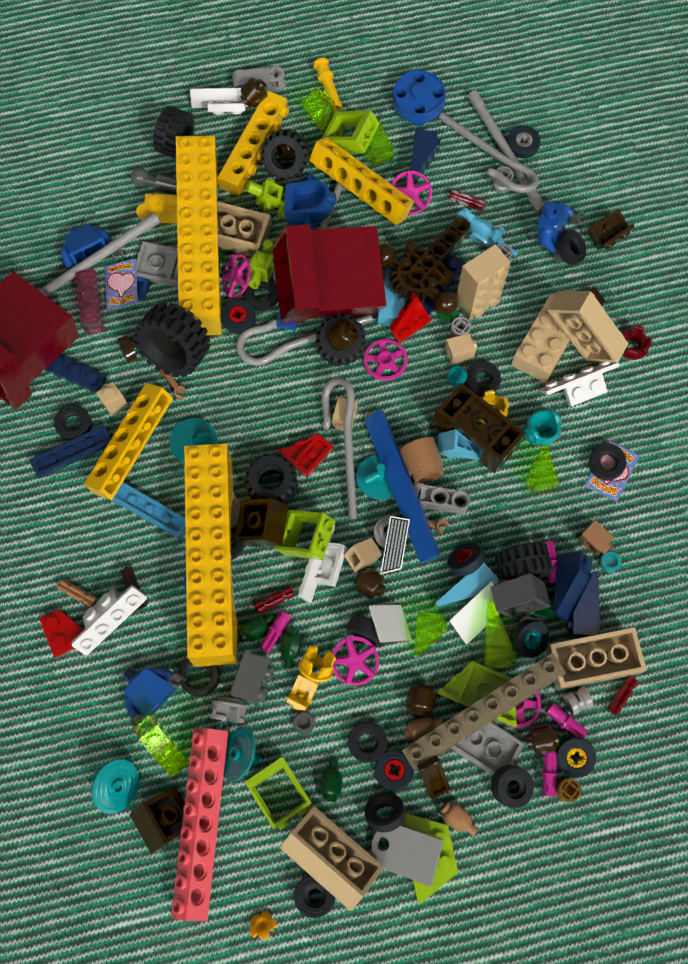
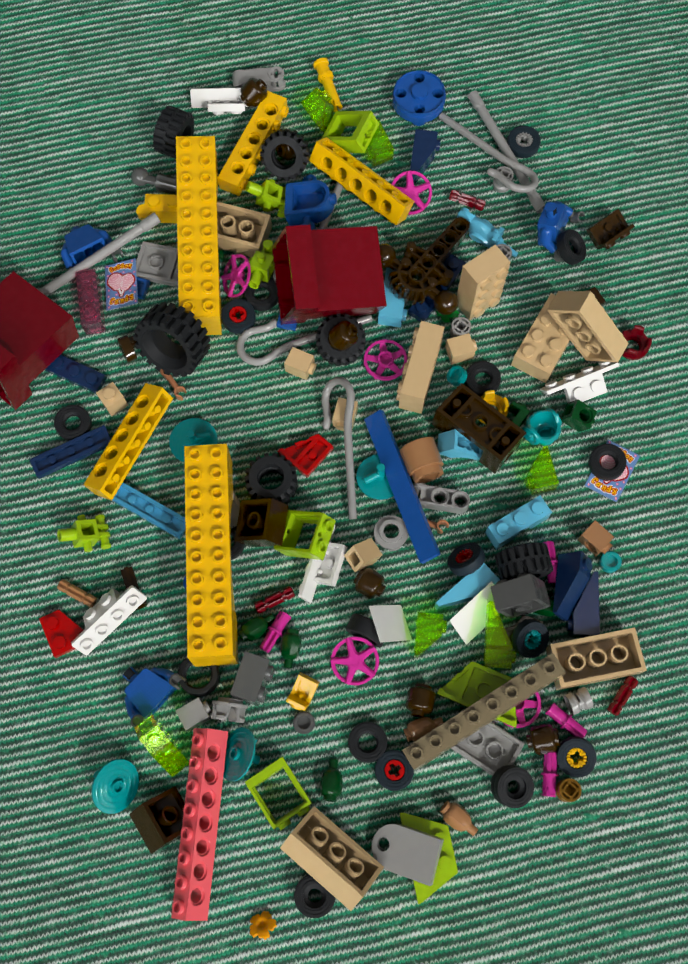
(86, 533): none -> lime piece
(194, 714): none -> light grey brick
(300, 363): none -> tan brick
(324, 664): yellow piece -> none
(384, 824): black tyre -> none
(395, 544): sticker -> none
(409, 319): red wing -> none
(419, 367): none -> tan brick
(433, 777): dark brown tile -> none
(514, 523): none -> medium azure arch
(519, 412): none -> dark green bracket
(571, 415): none -> dark green brick

